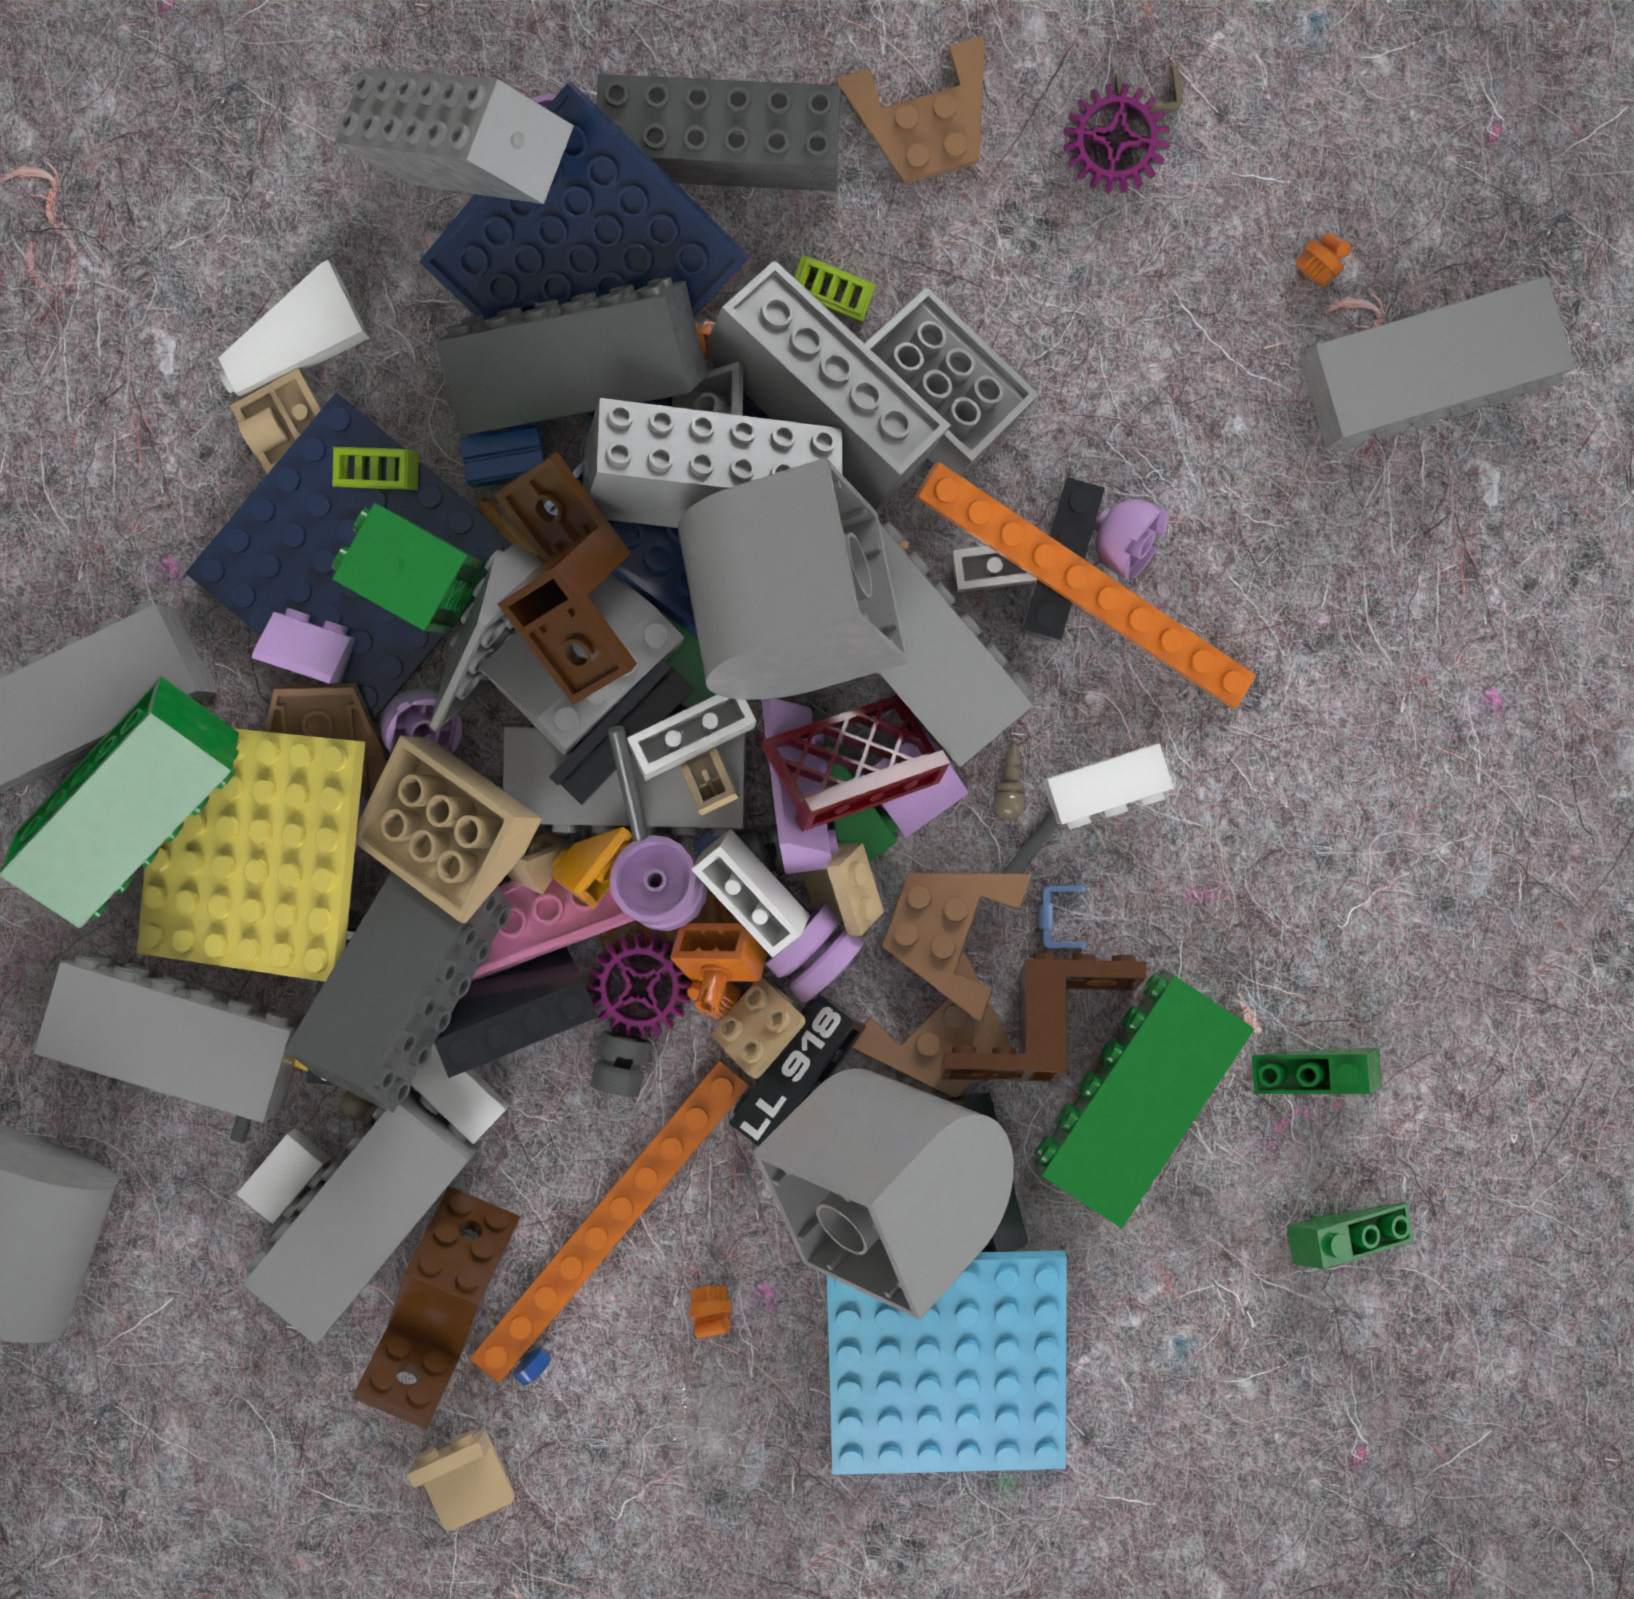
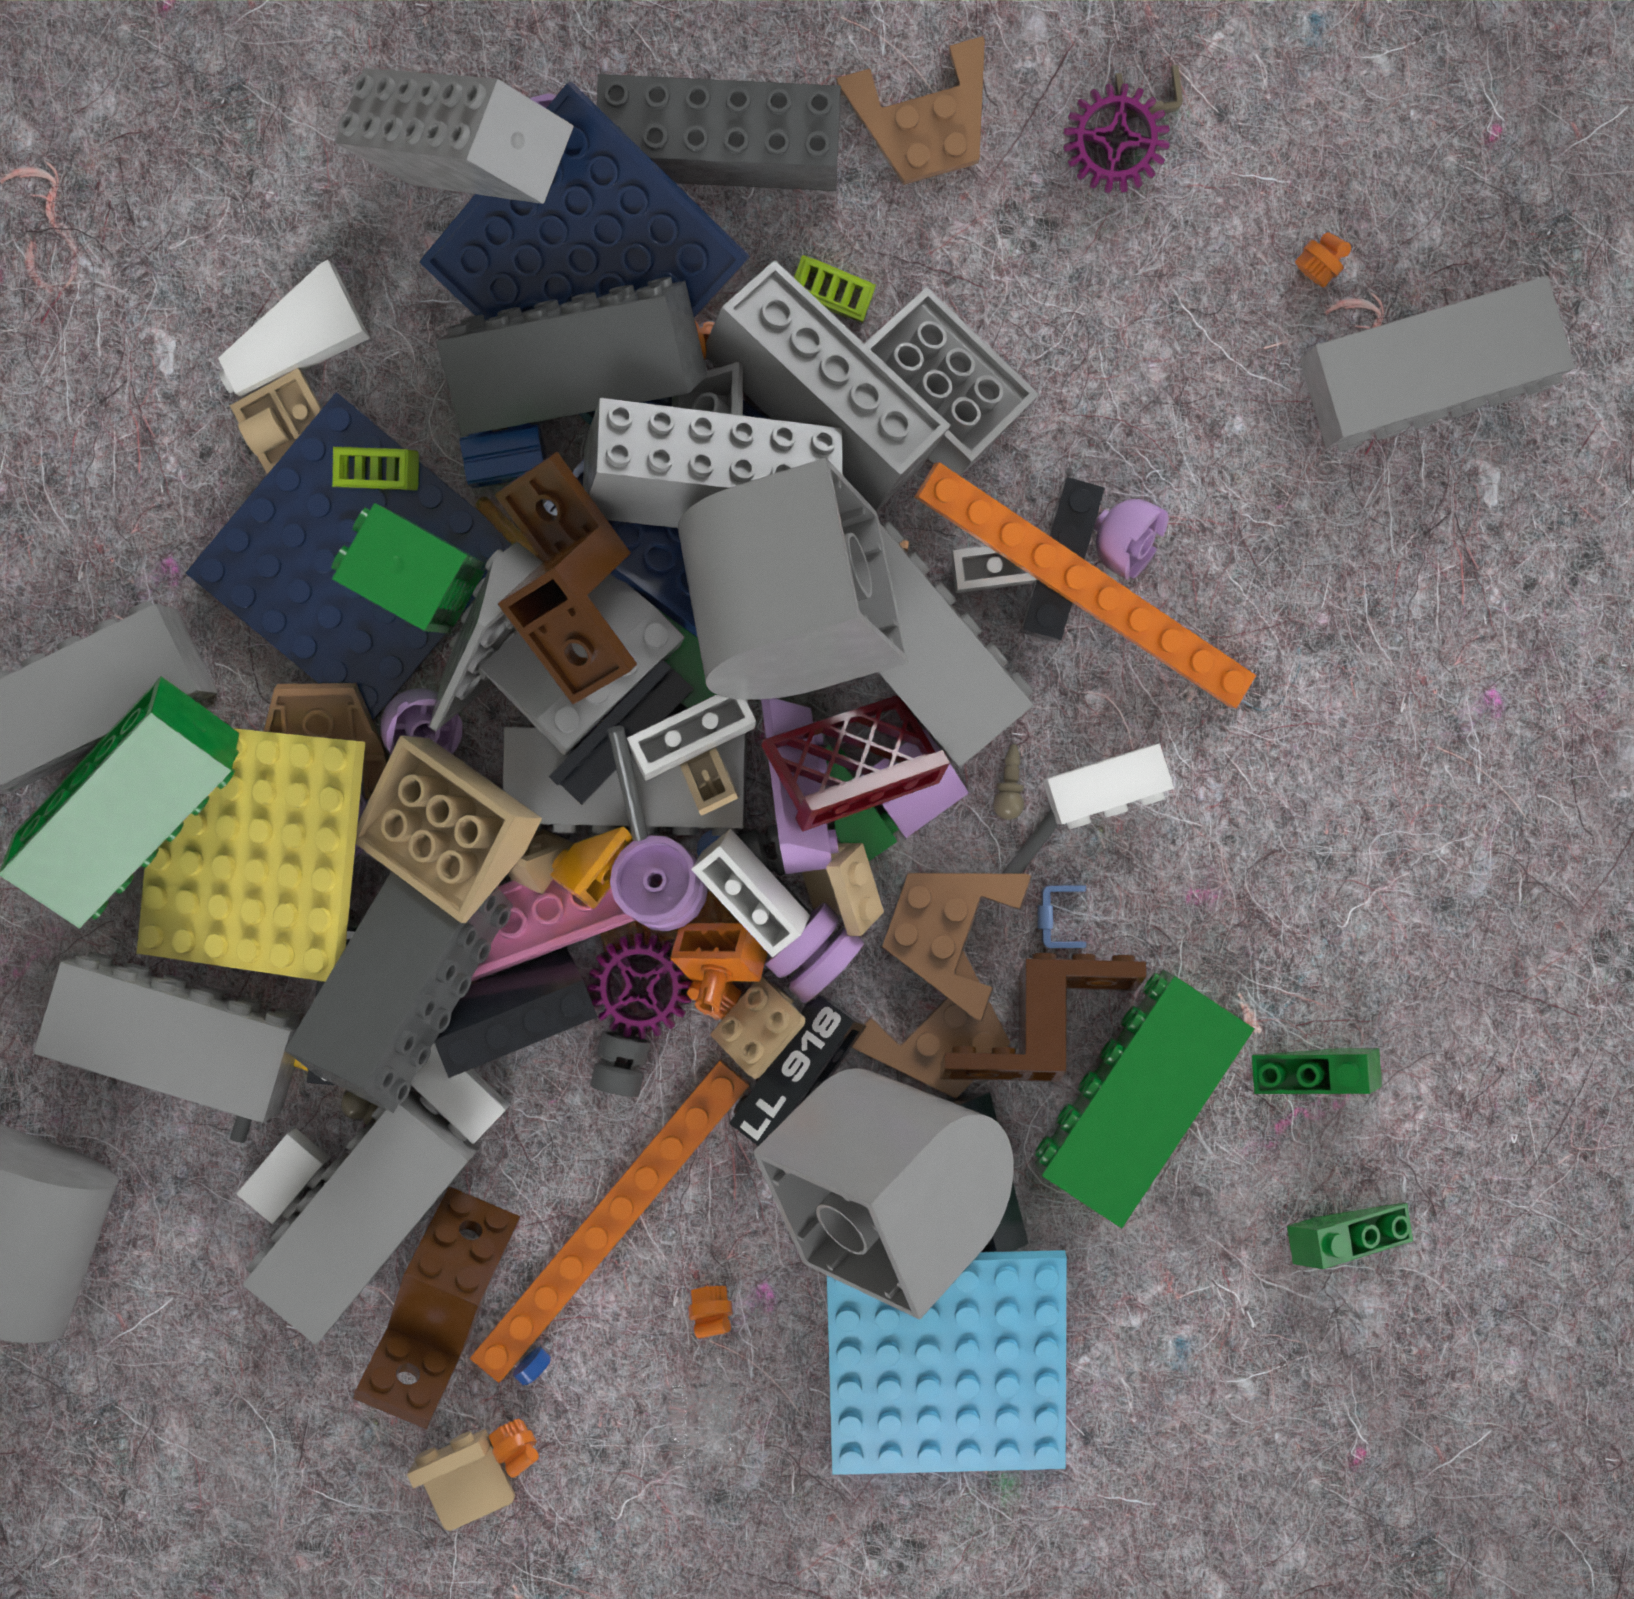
(305, 647): lavender slope -> none
(514, 1446): none -> orange piece

